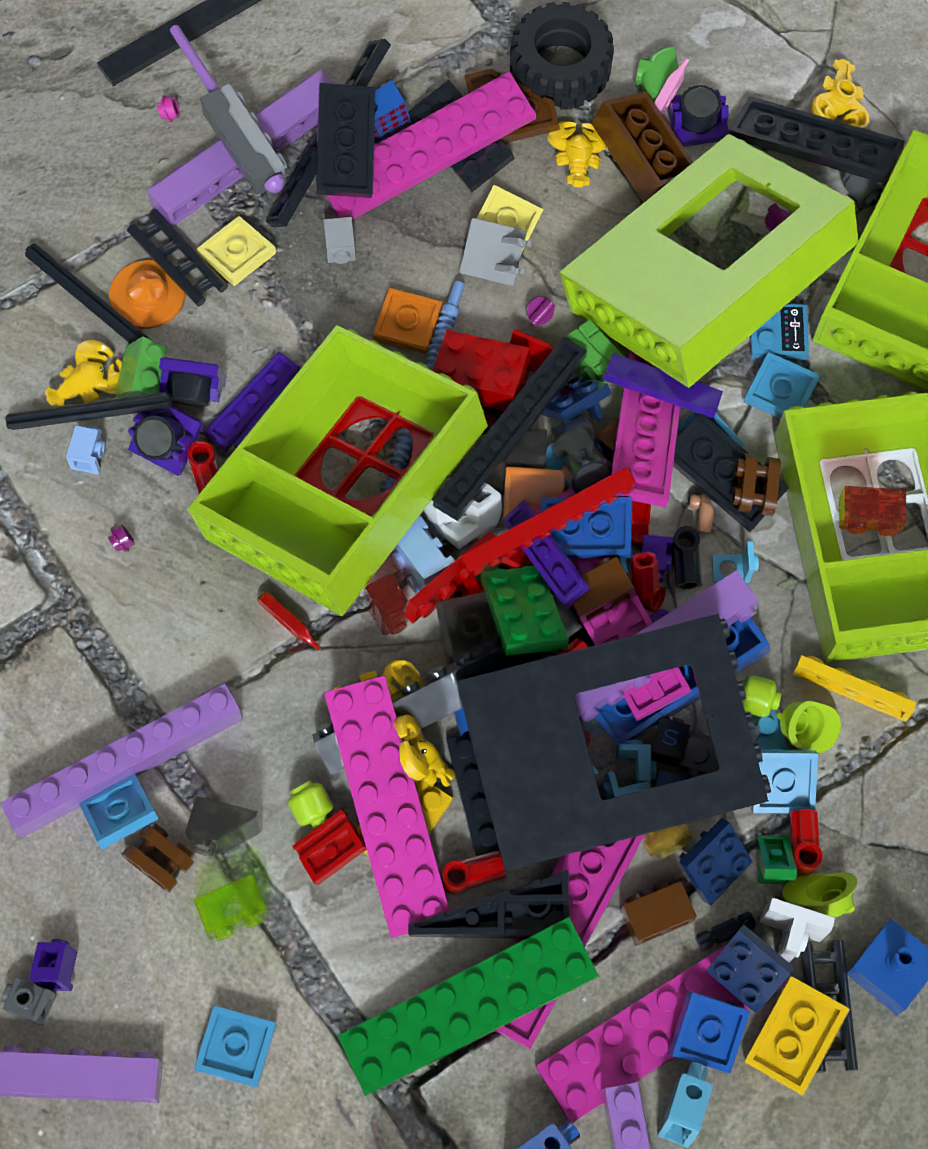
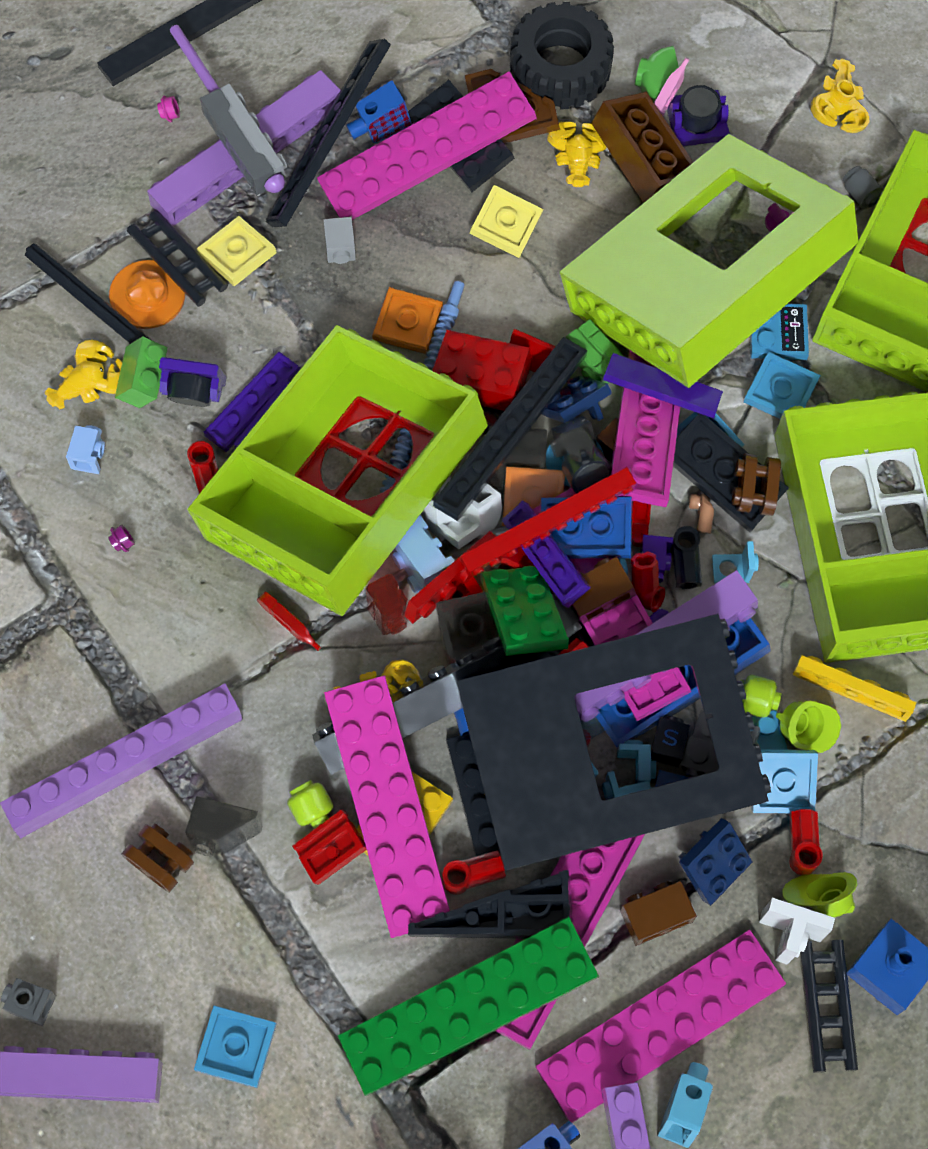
(53, 965): dark purple brick -> none
(88, 411): black axle -> none
(118, 811): dark azure plate -> none
(161, 437): piece -> none
(212, 907): clear neon green brick -> none
(345, 140): black plate -> none
(422, 757): yellow animal -> none
(494, 252): light grey plate -> none
(540, 310): magenta plate -> none
(667, 841): clear yellow brick -> none
(709, 1031): blue tile -> none
(724, 931): black axle -> none
(750, 969): dark blue plate -> none
(774, 860): green slope -> none
(797, 1036): yellow plate -> none
(817, 139): black plate -> none
(872, 510): clear red brick -> none

